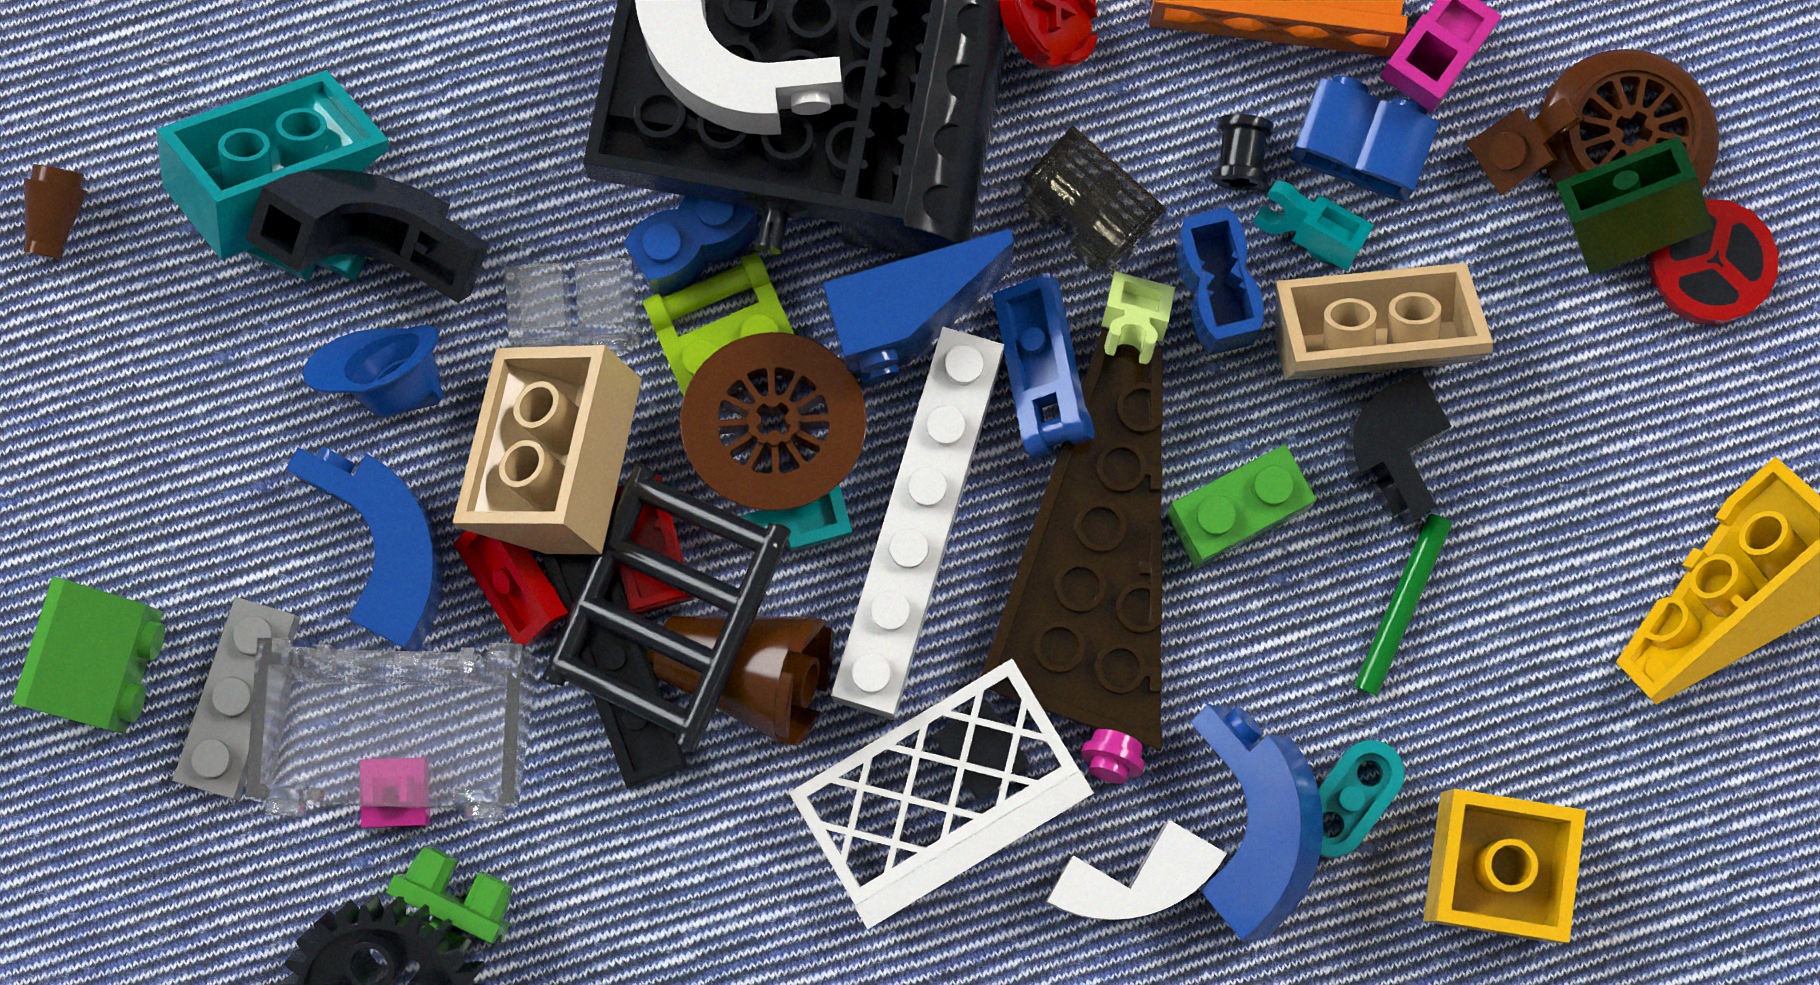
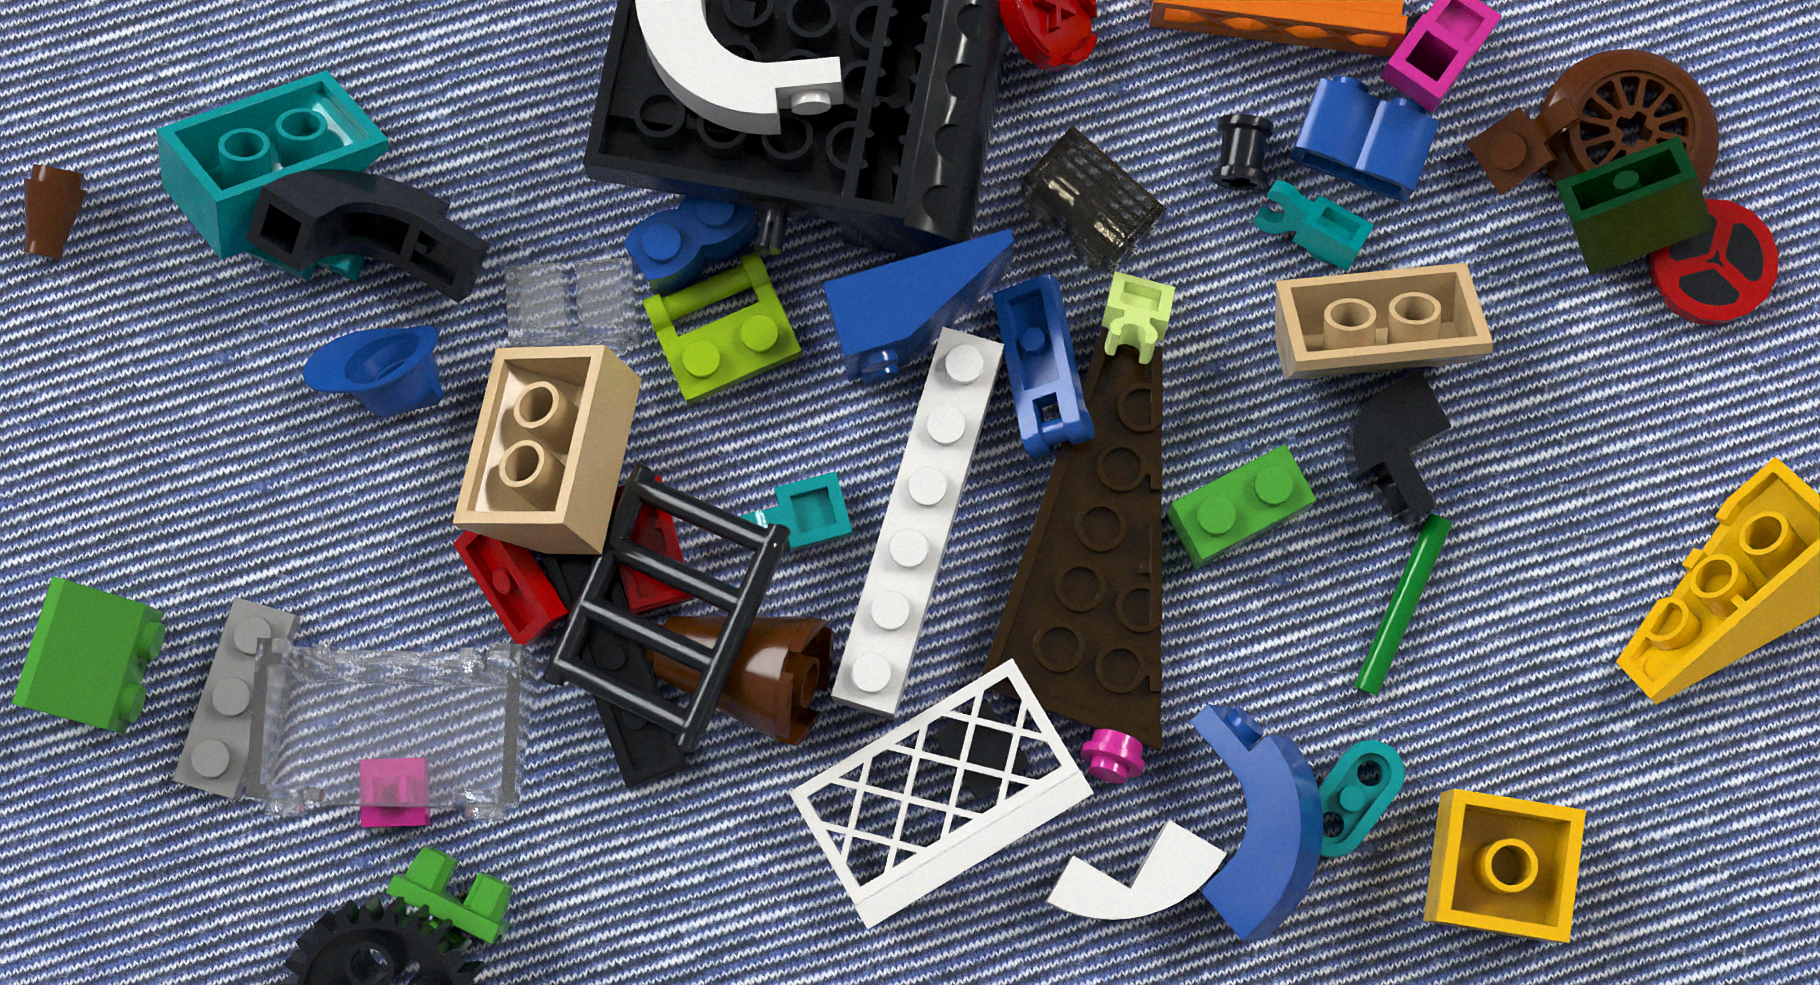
(408, 558): blue arch -> none
(773, 356): reddish brown piece -> none
(1226, 298): blue brick -> none

